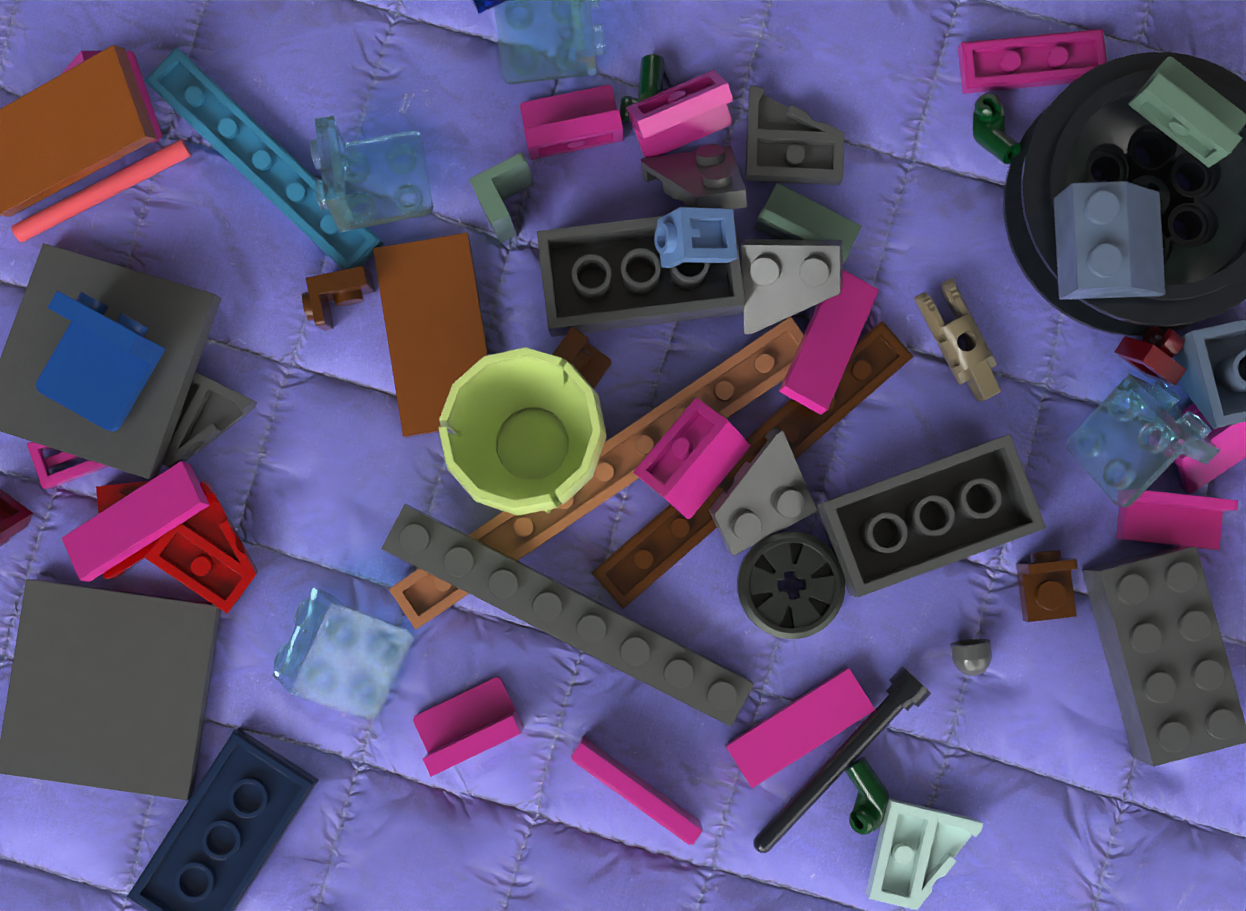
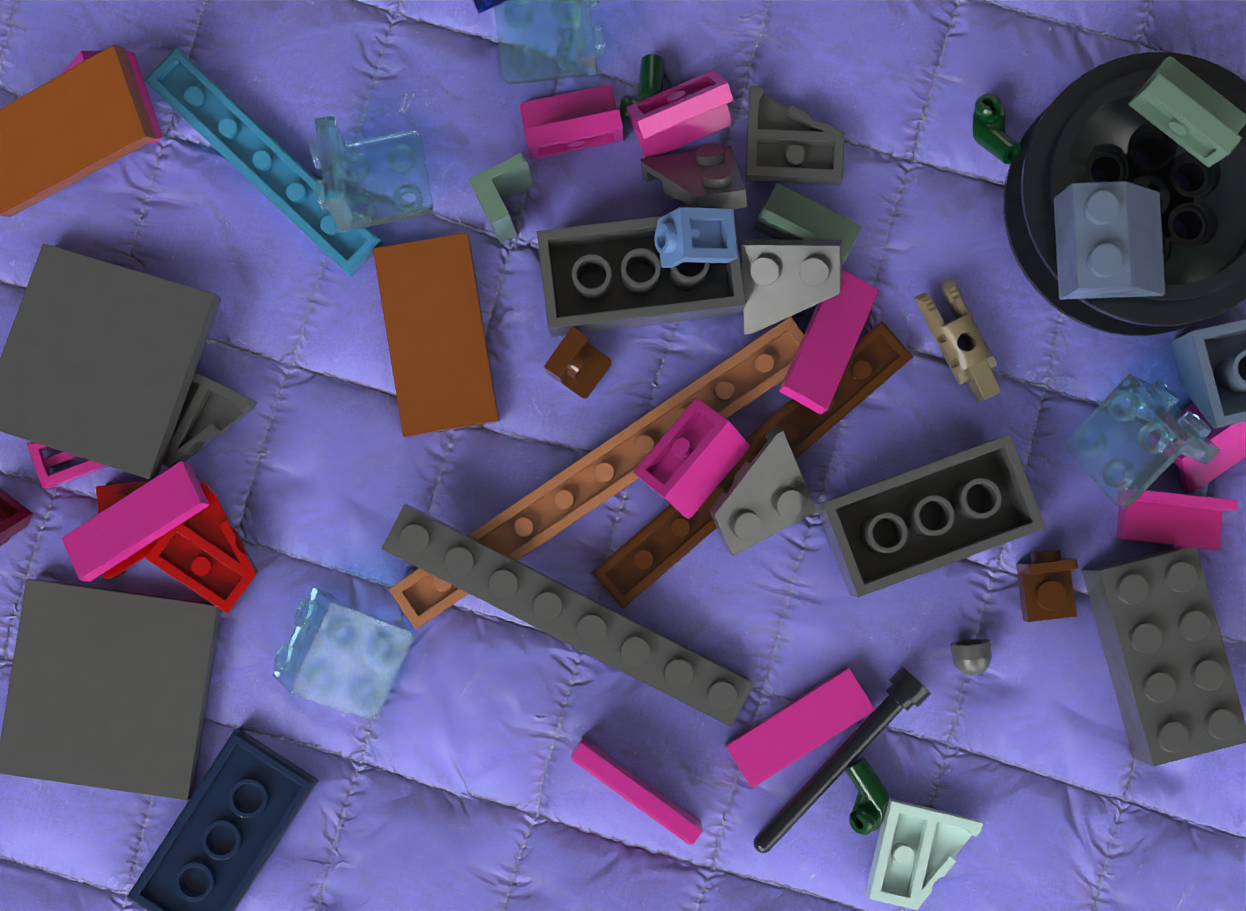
(98, 362): blue bracket -> none
(101, 191): coral bar -> none
(342, 287): reddish brown bracket -> none
(467, 725): dark pink panel -> none
(522, 431): yellowish green plate -> none
(808, 560): pearl dark grey wheel -> none
(1029, 60): dark pink tile -> none
(1154, 354): dark red tile -> none

